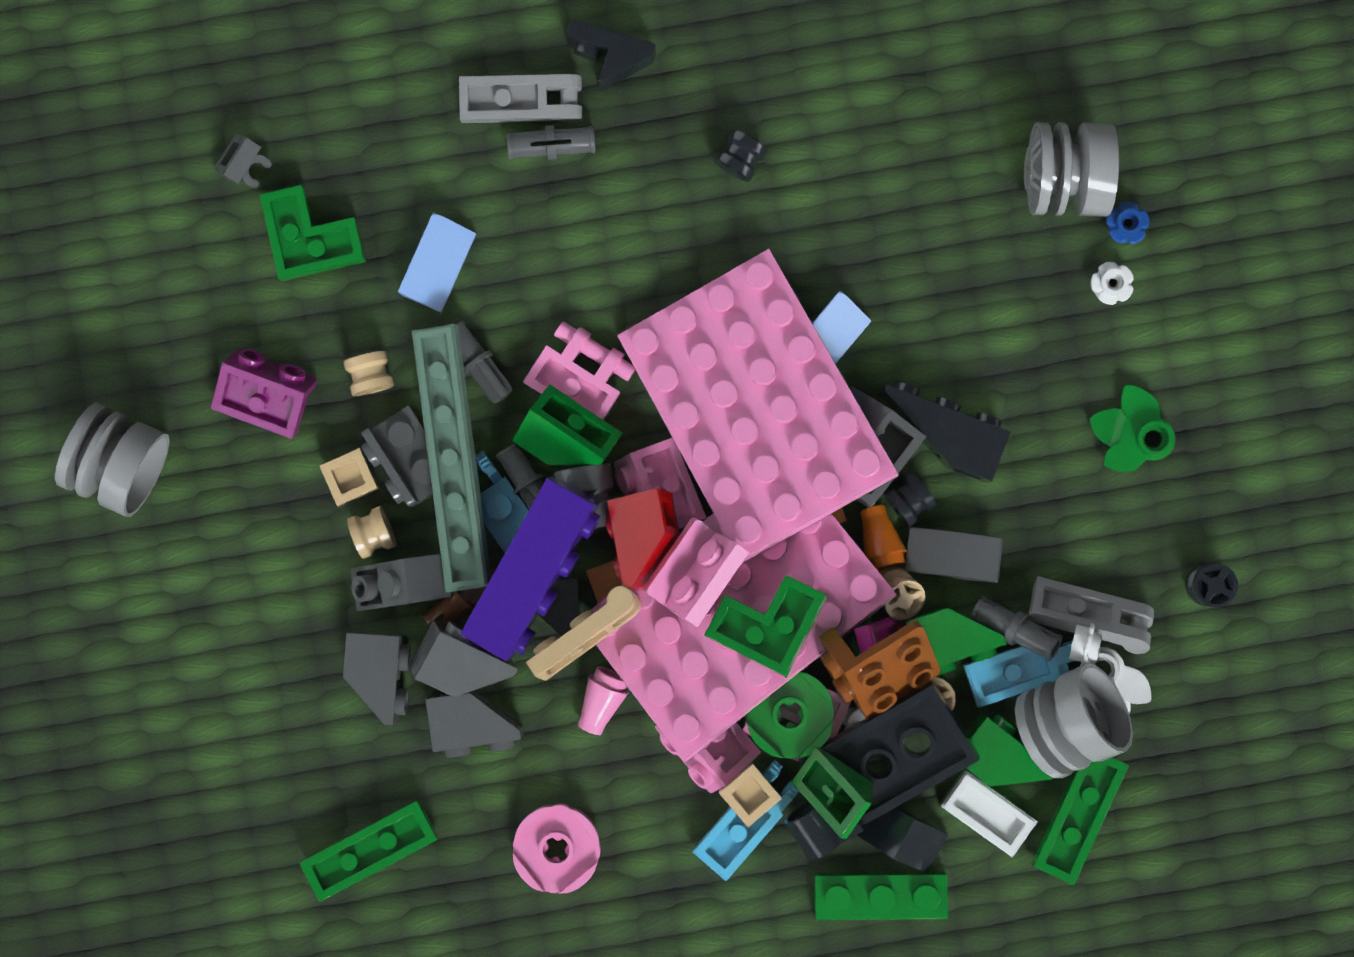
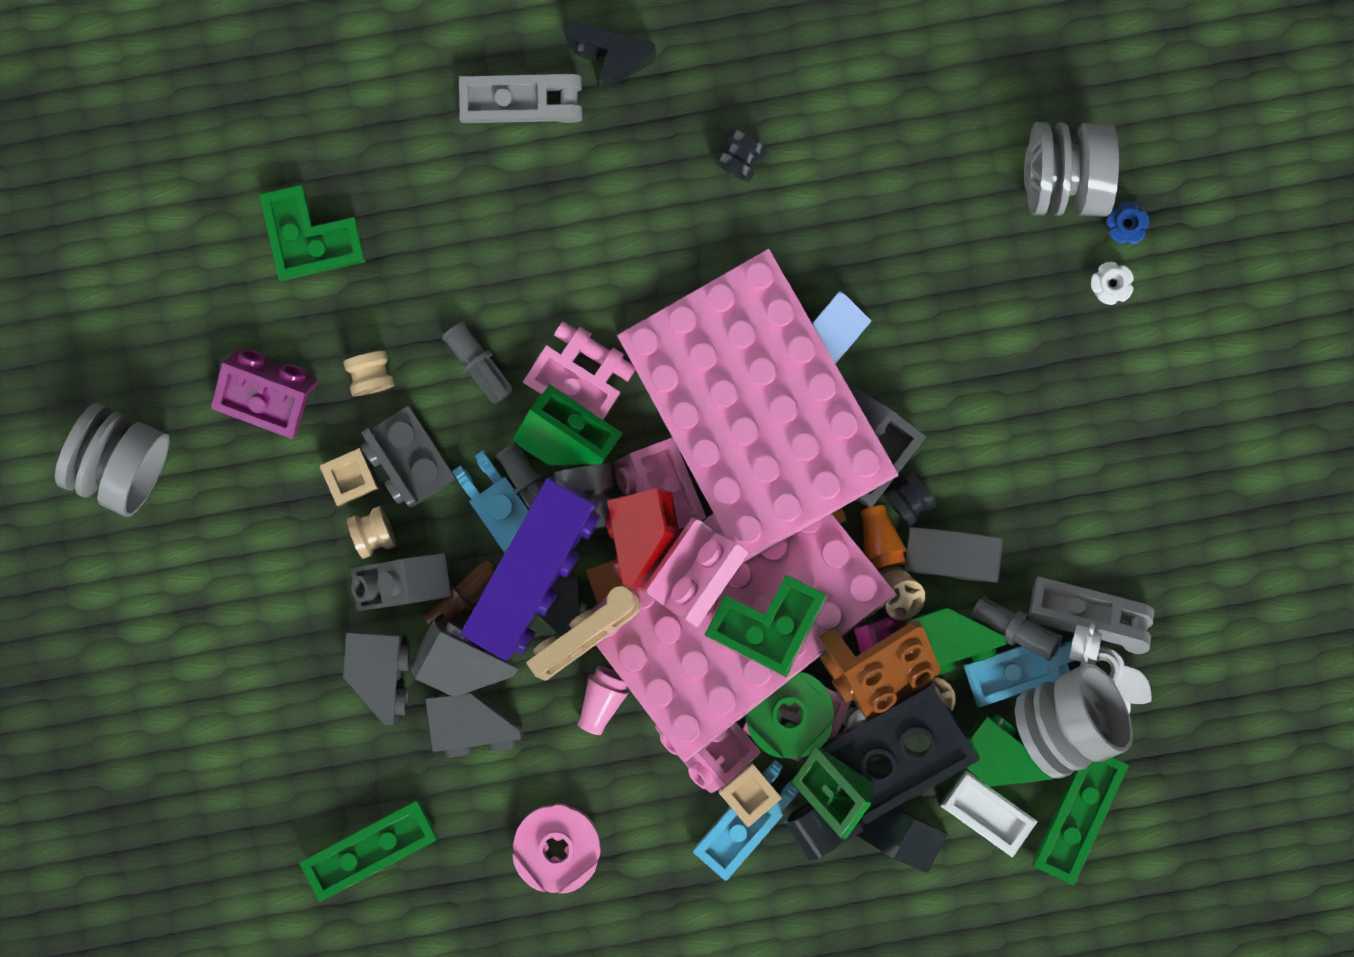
(237, 160): dark grey tile -> none
(437, 262): light blue slope -> none
(451, 458): sand green tile -> none
(520, 144): dark grey pin -> none
(880, 896): green plate -> none
(956, 440): black slope -> none
(1126, 431): green plate -> none
(1220, 589): black wheel -> none

